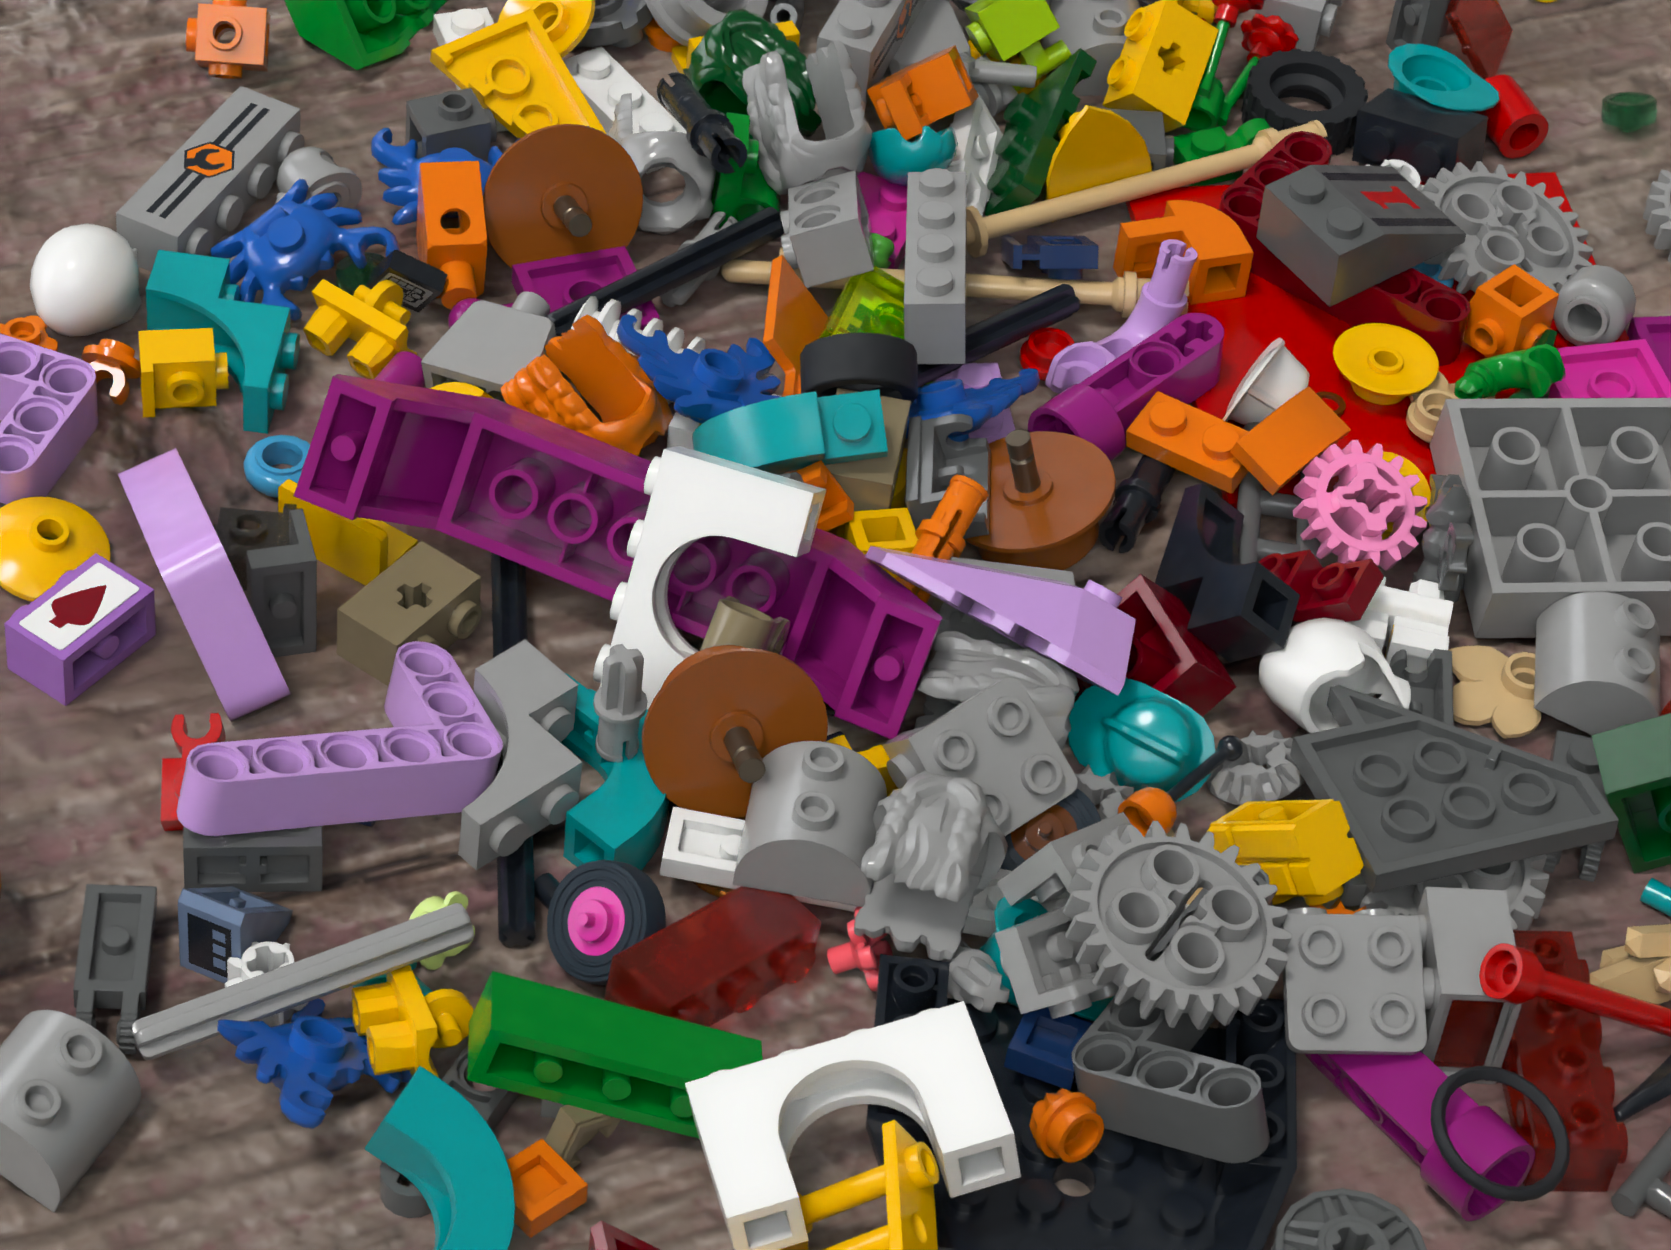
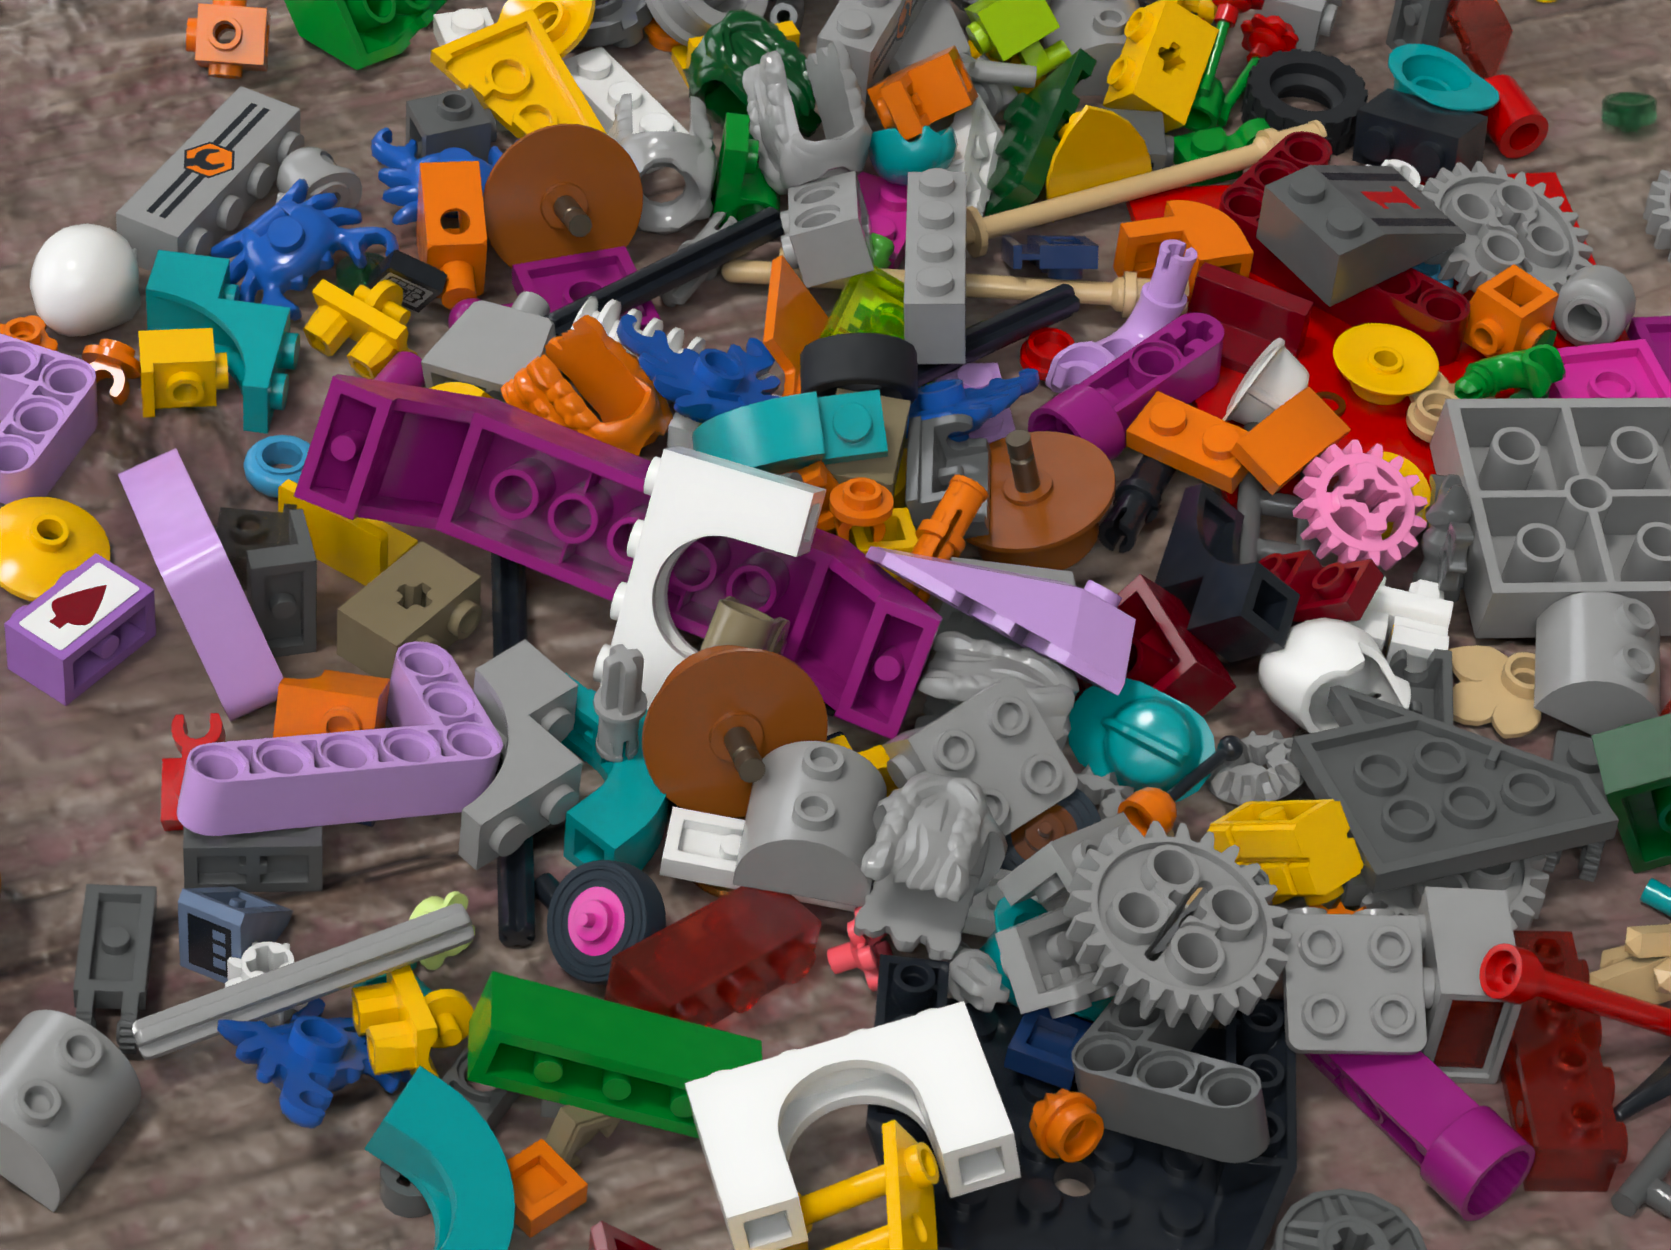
(330, 704): none -> orange brick
(706, 128): black pin -> none
(861, 504): none -> orange plate
(1250, 315): none -> dark red panel
(1488, 1187): black tyre -> none

